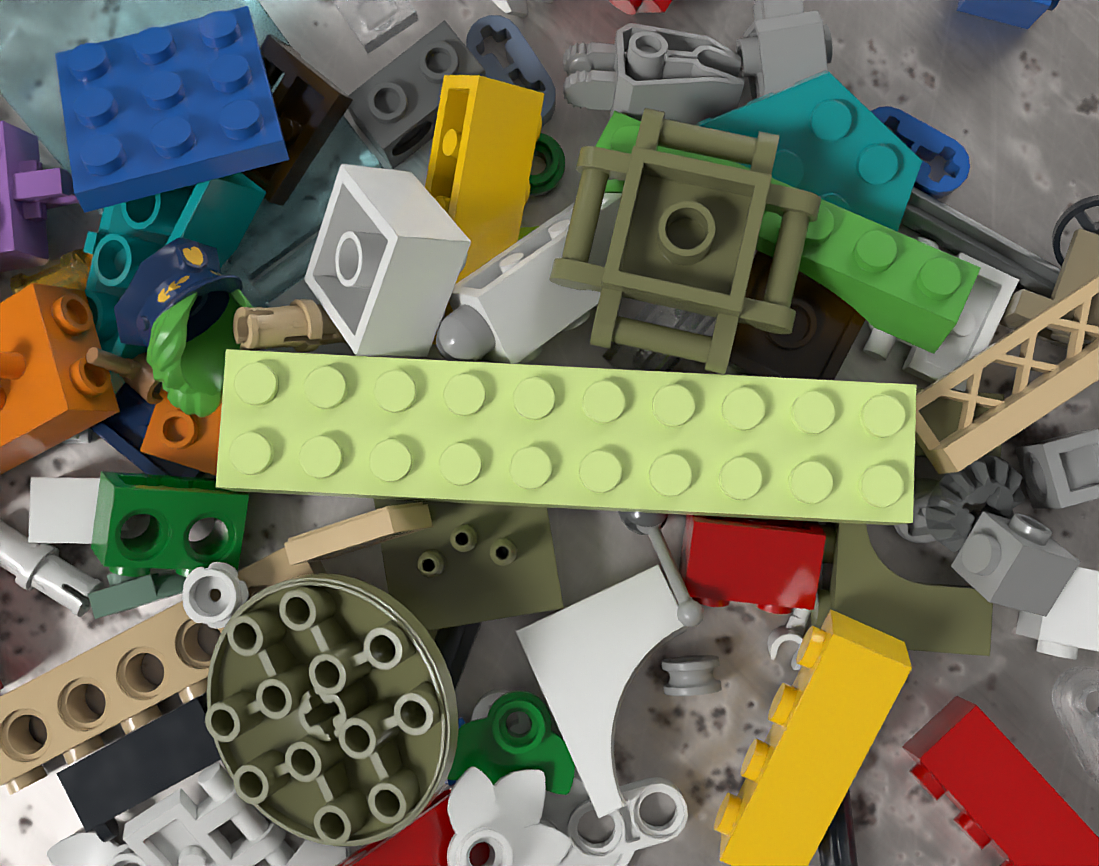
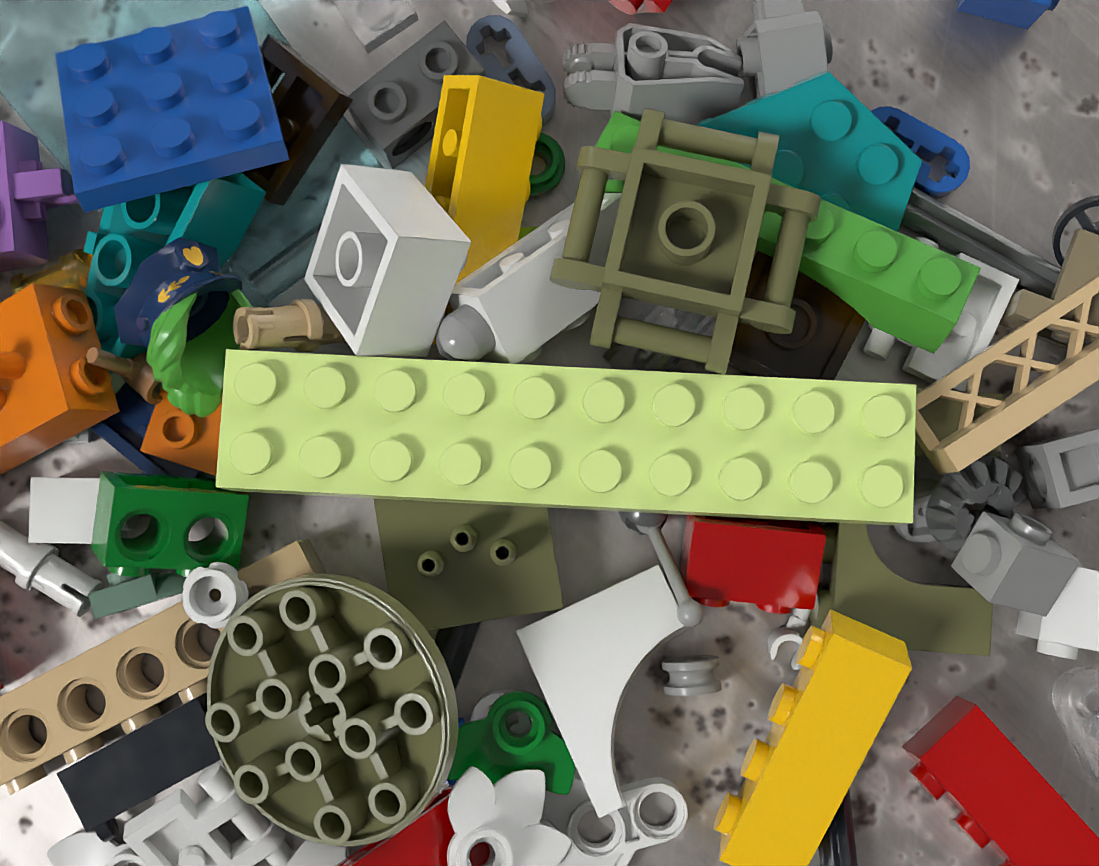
(358, 532): tan tile -> none

